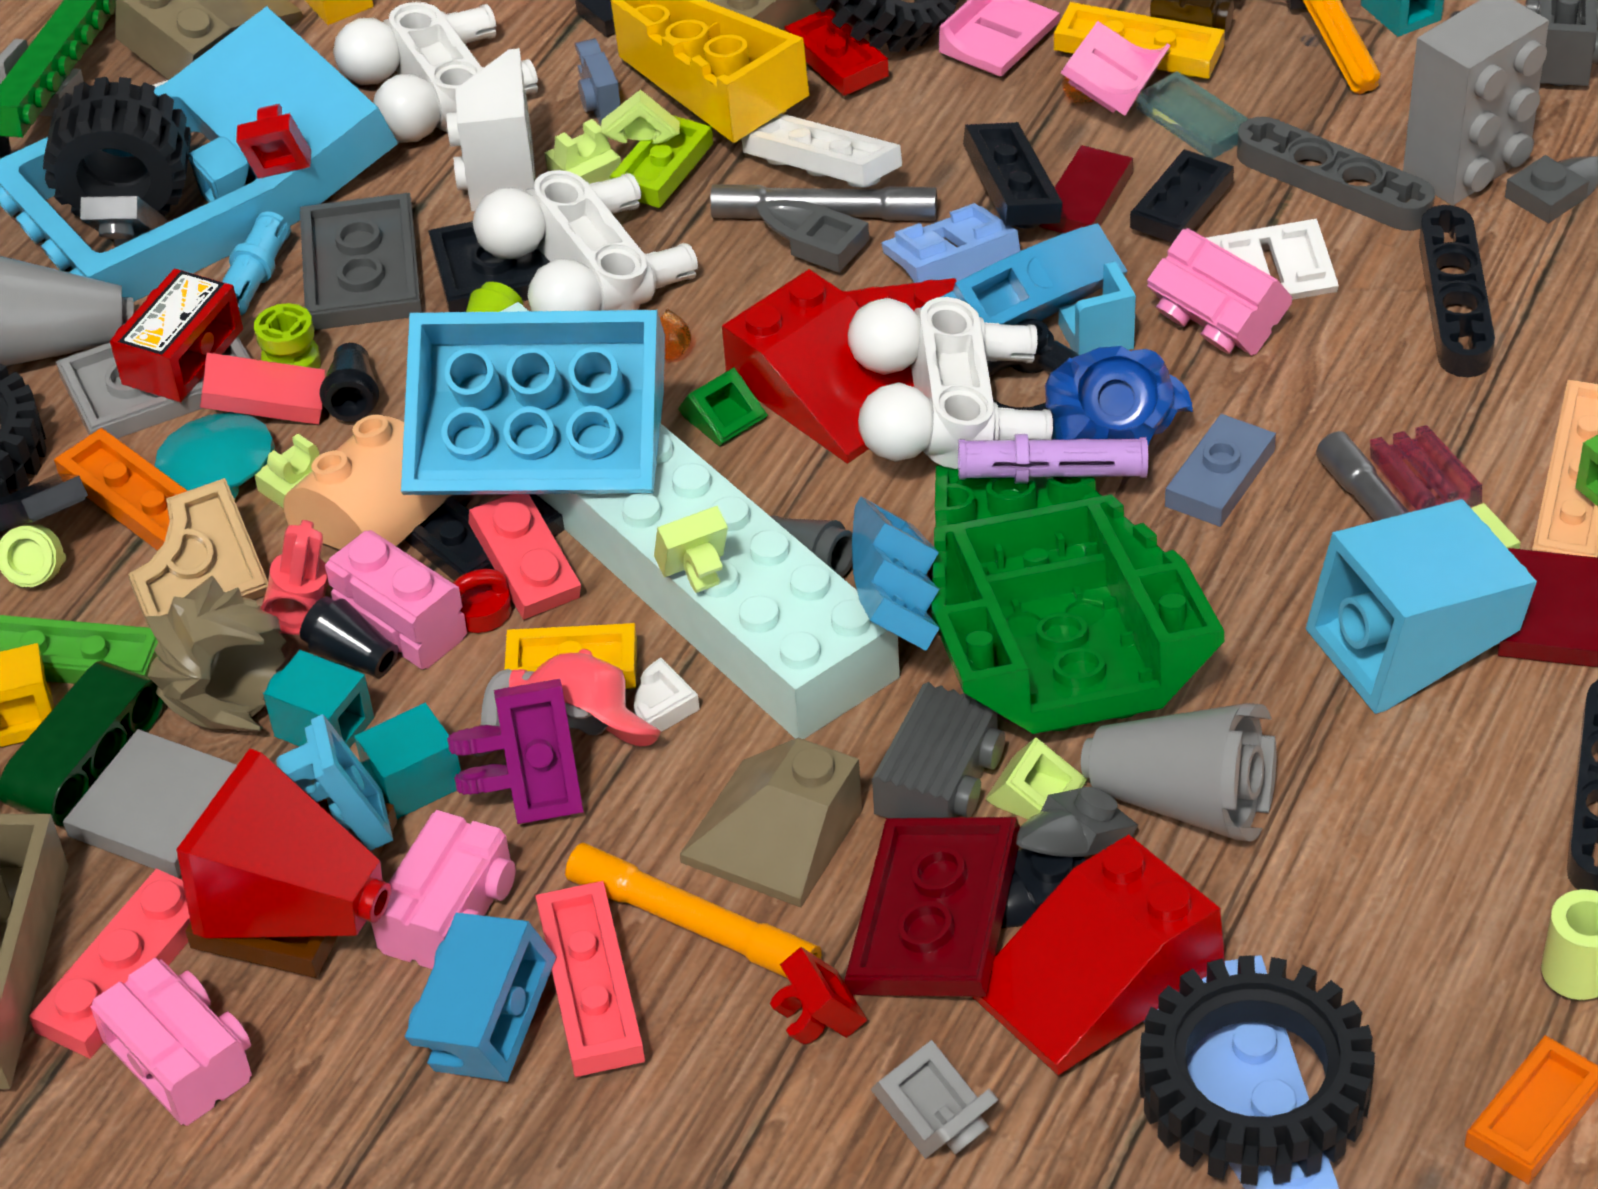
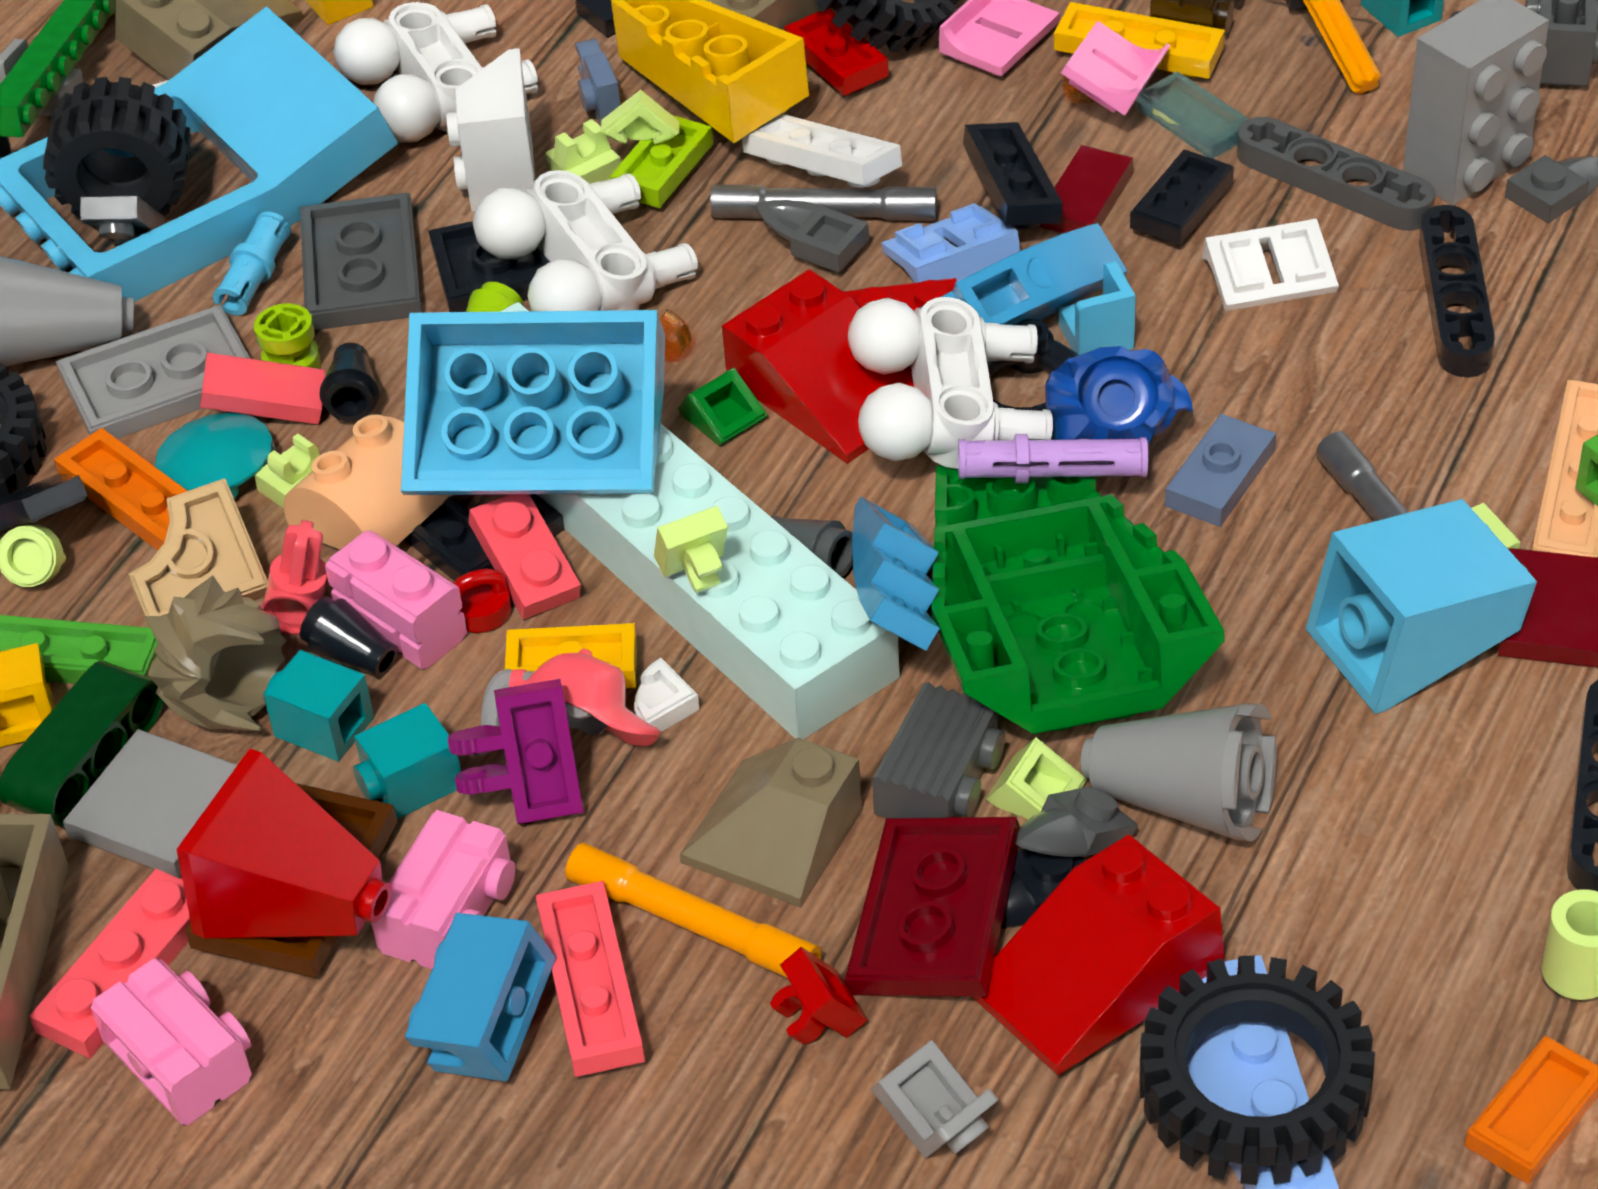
(171, 333): red brick -> none
(218, 168): medium azure slope -> none
(273, 143): red tile -> none
(332, 771): medium azure plate -> none
(1218, 292): bright pink brick -> none
(1435, 466): clear pink tile -> none

